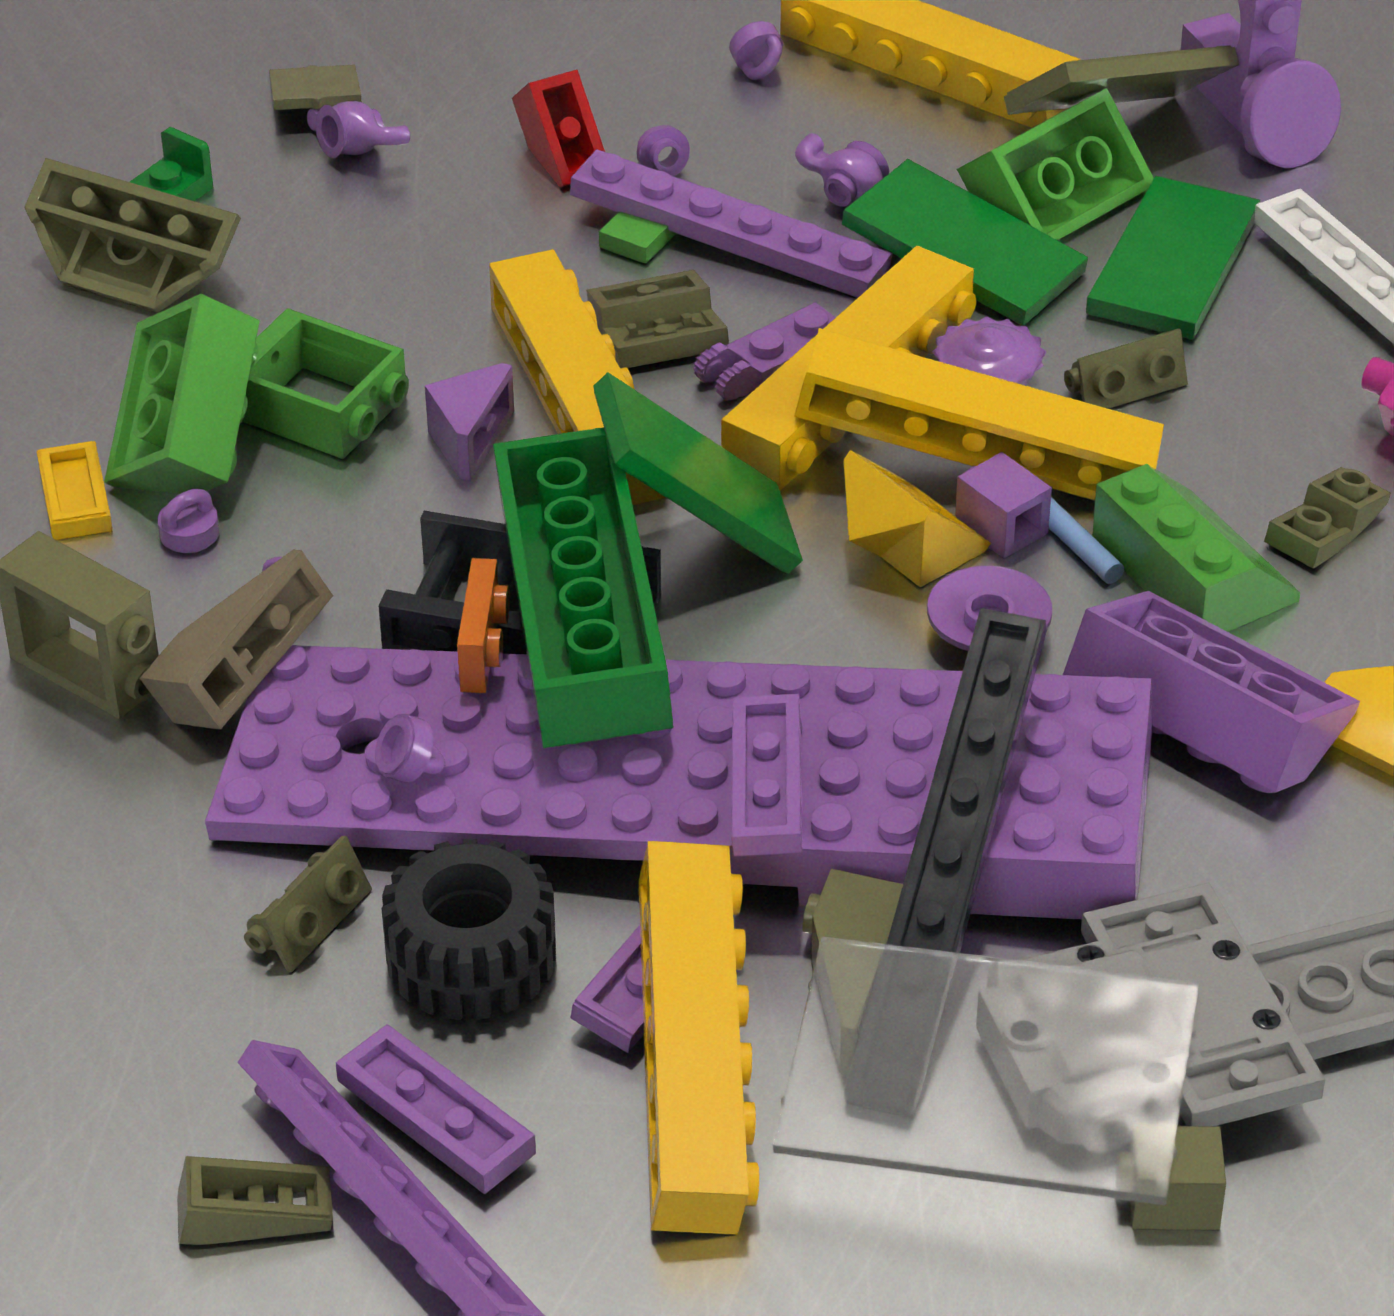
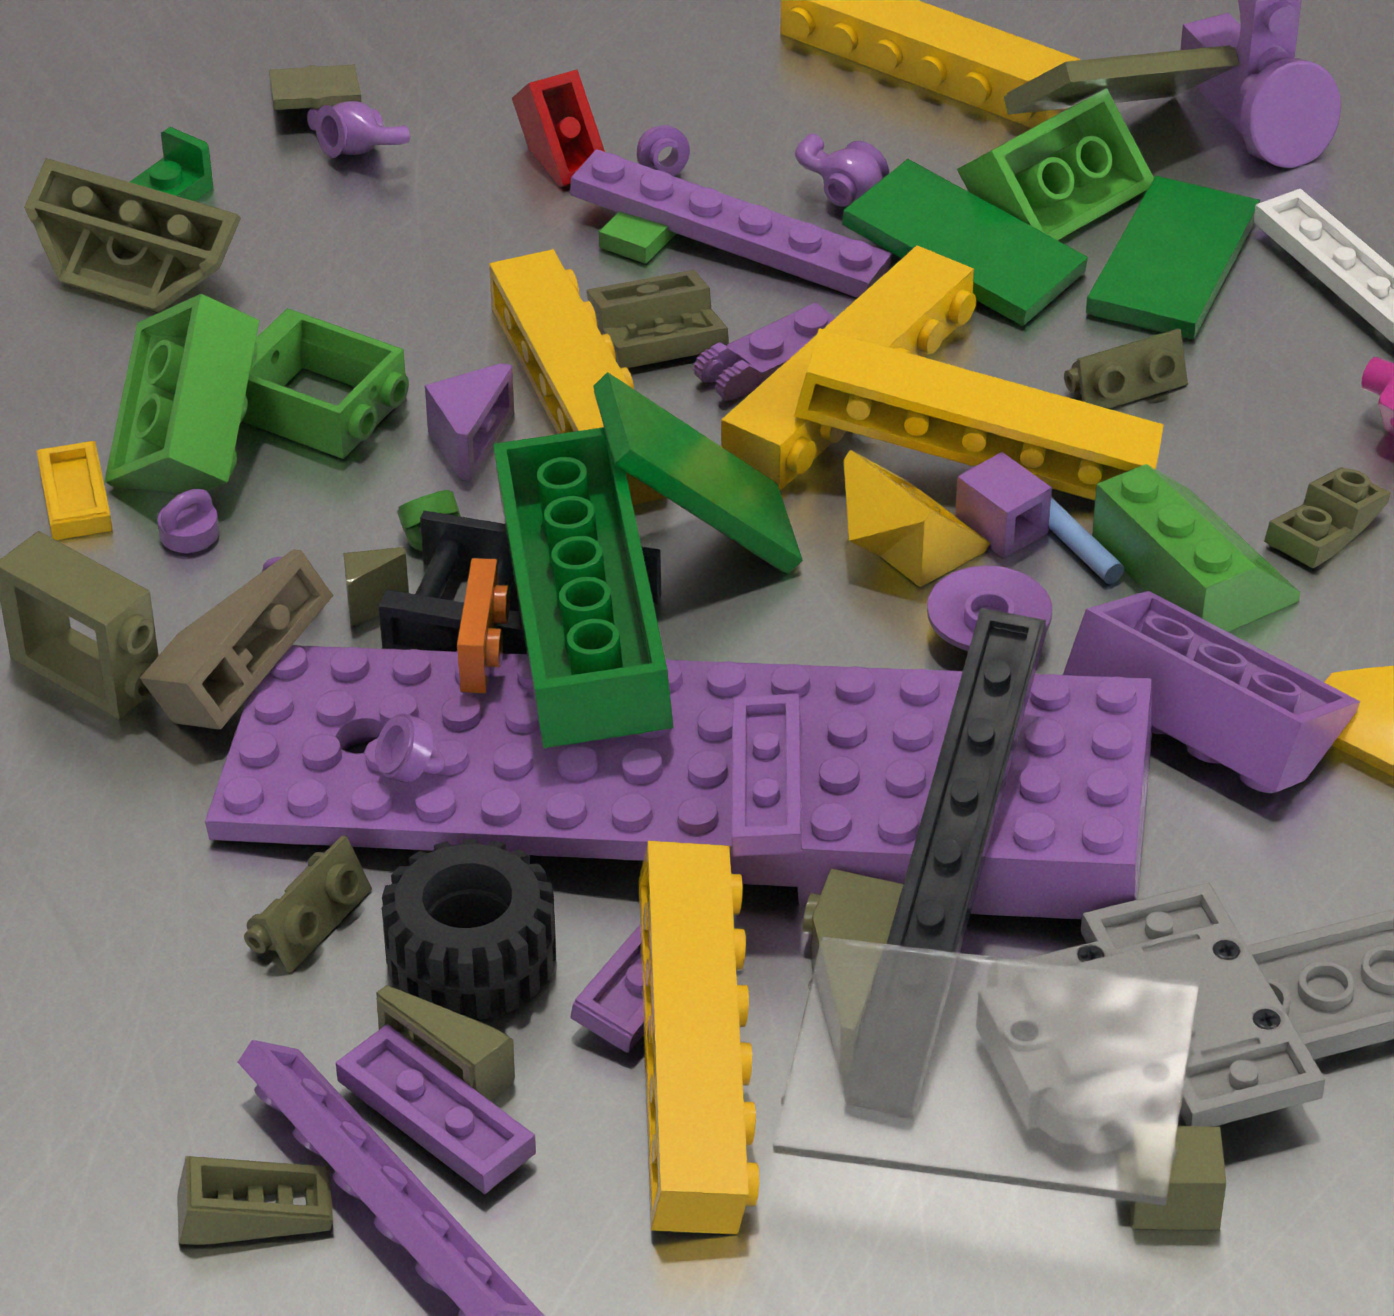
(369, 576): none -> olive slope
(410, 513): none -> bright green tile
(462, 1045): none -> olive slope
(756, 49): medium lavender tile -> none
(992, 349): medium lavender piece -> none

